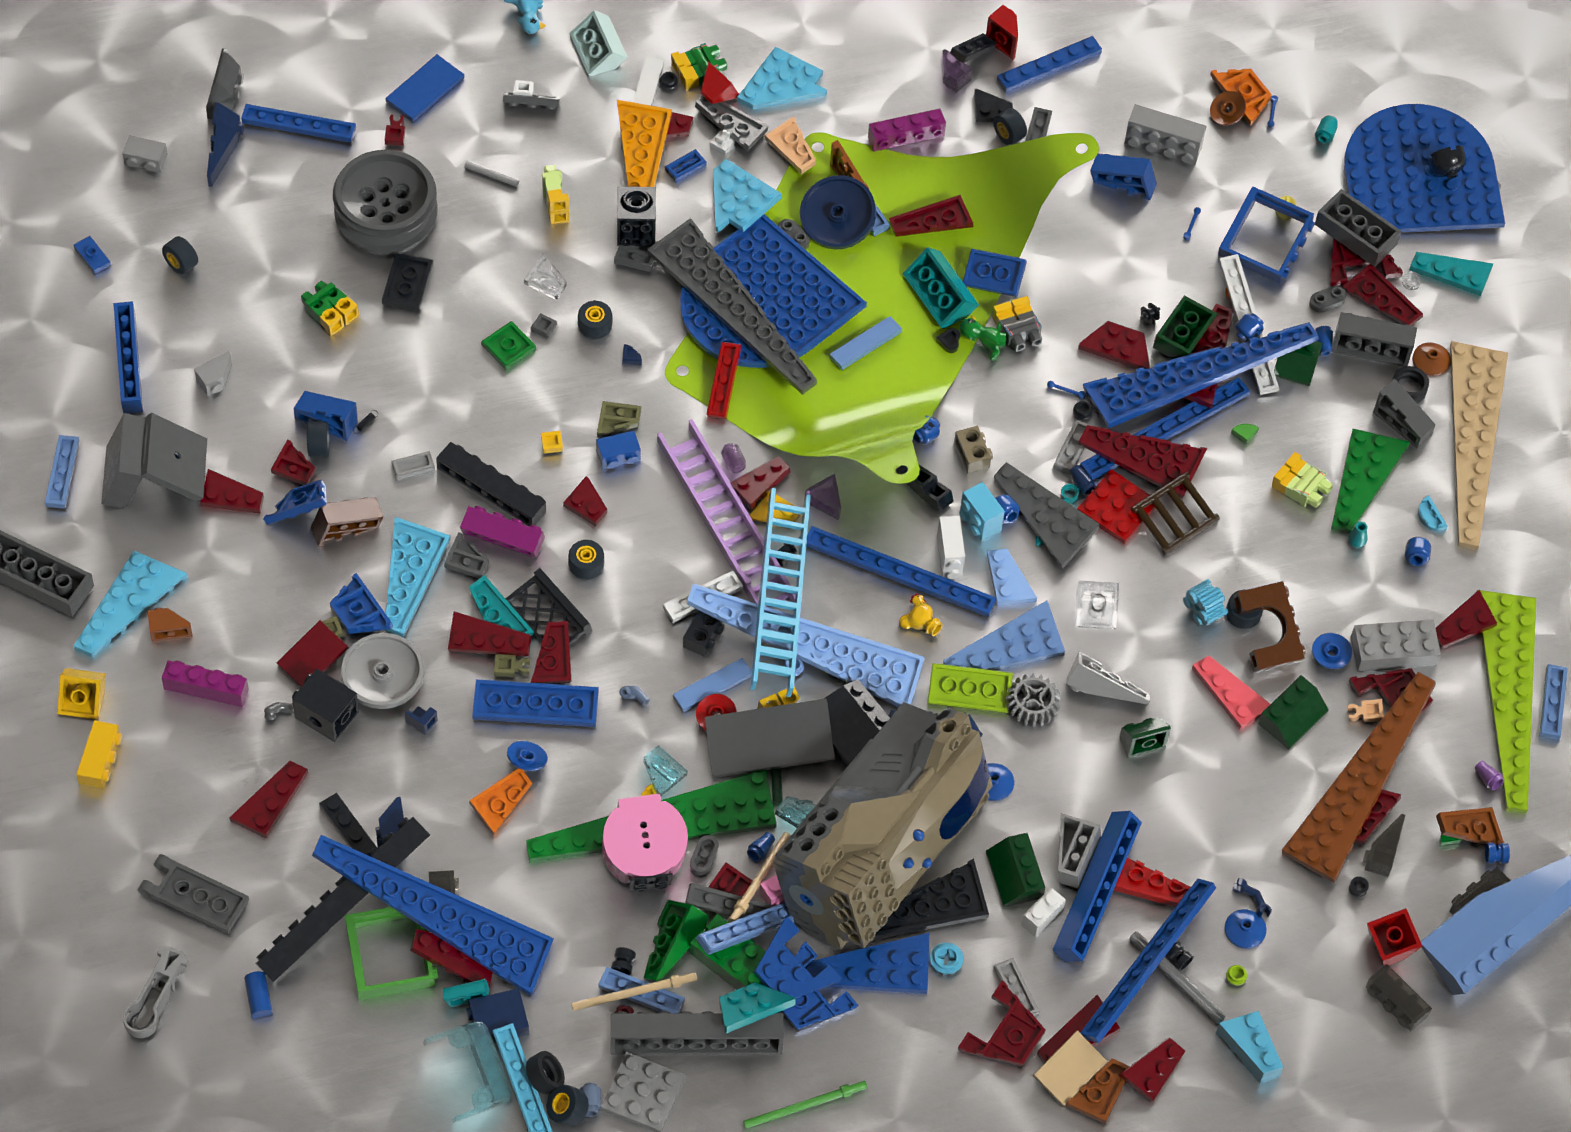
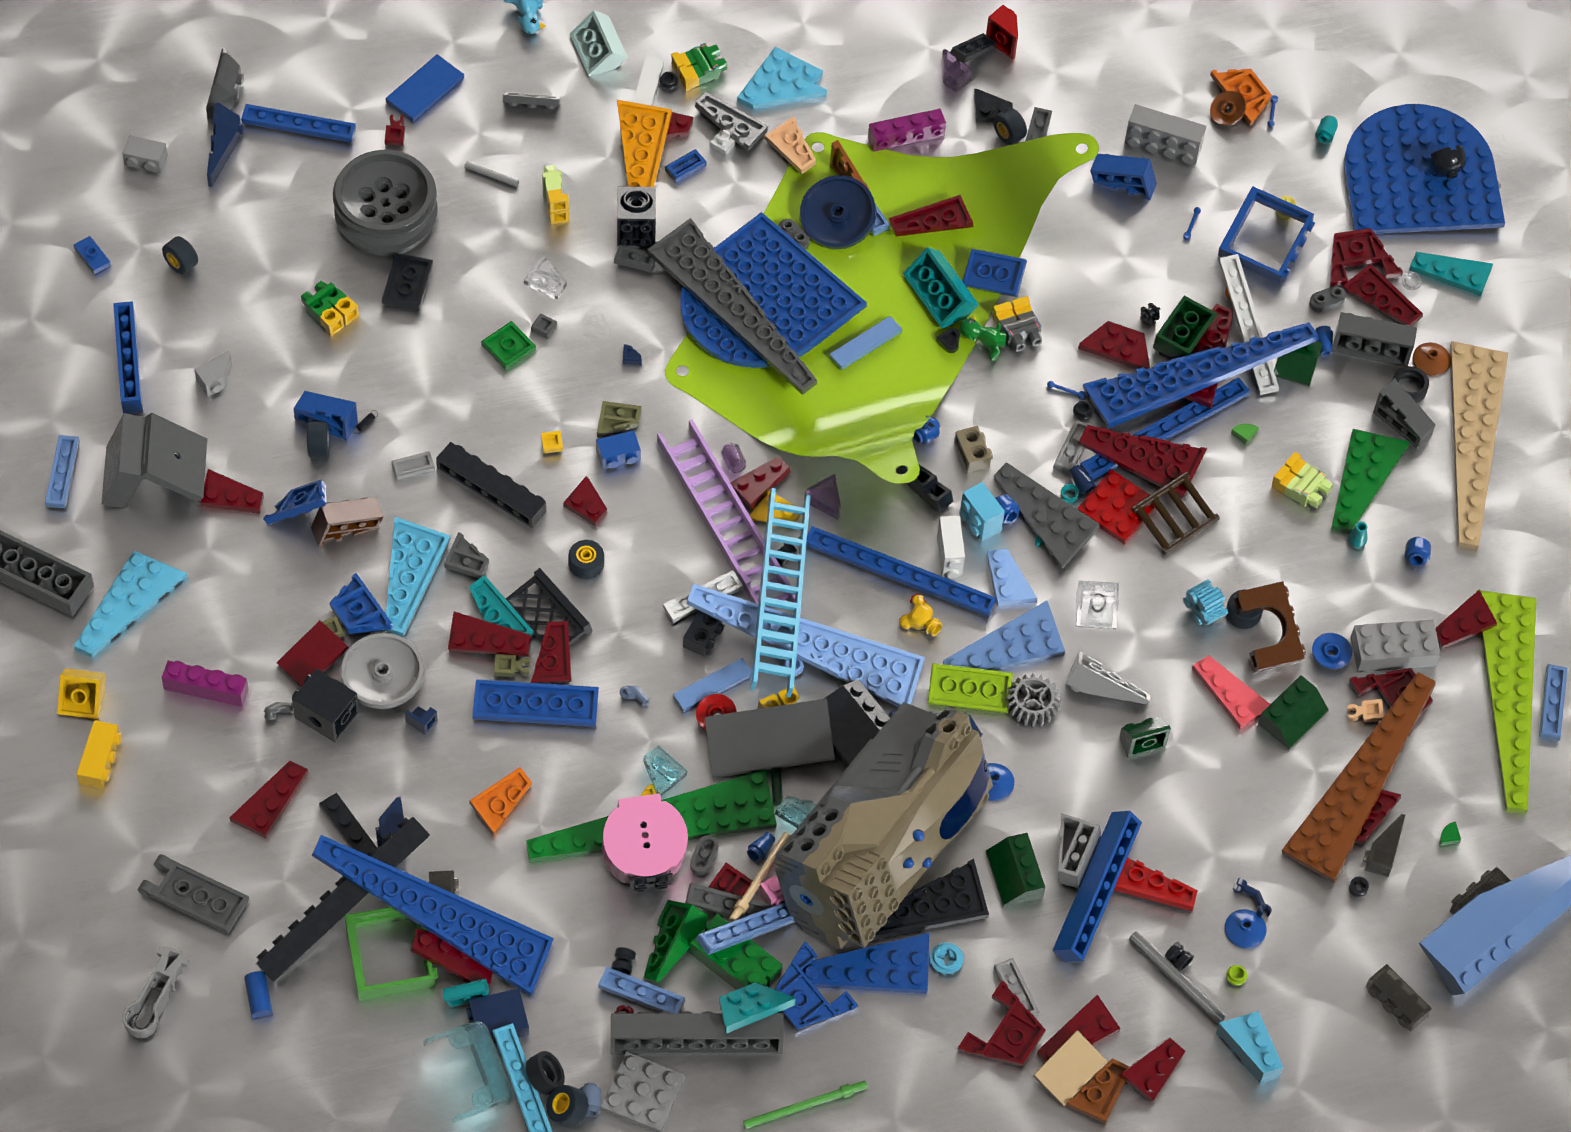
(166, 625): dark orange slope -> none
(293, 465): dark red wing -> none
(502, 531): magenta brick -> none
(523, 88): white slope -> none
(527, 755): blue dish -> none
(595, 319): black wheel -> none
(674, 981): tan bar -> none
(717, 87): red slope -> none
(723, 380): red tile -> none
(740, 197): medium azure wing -> none
(784, 972): blue wing -> none
(1043, 912): white brick -> none
(1049, 64): blue plate -> none
(1148, 960): blue plate -> none
(1249, 327): blue head -> none
(1357, 227): dark grey brick -> none
(1394, 937): red slope -> none
(1430, 515): medium azure tile -> none
(1471, 825): dark orange wing -> none
(1490, 776): medium lavender cone -> none
(1497, 853): blue wheel -> none

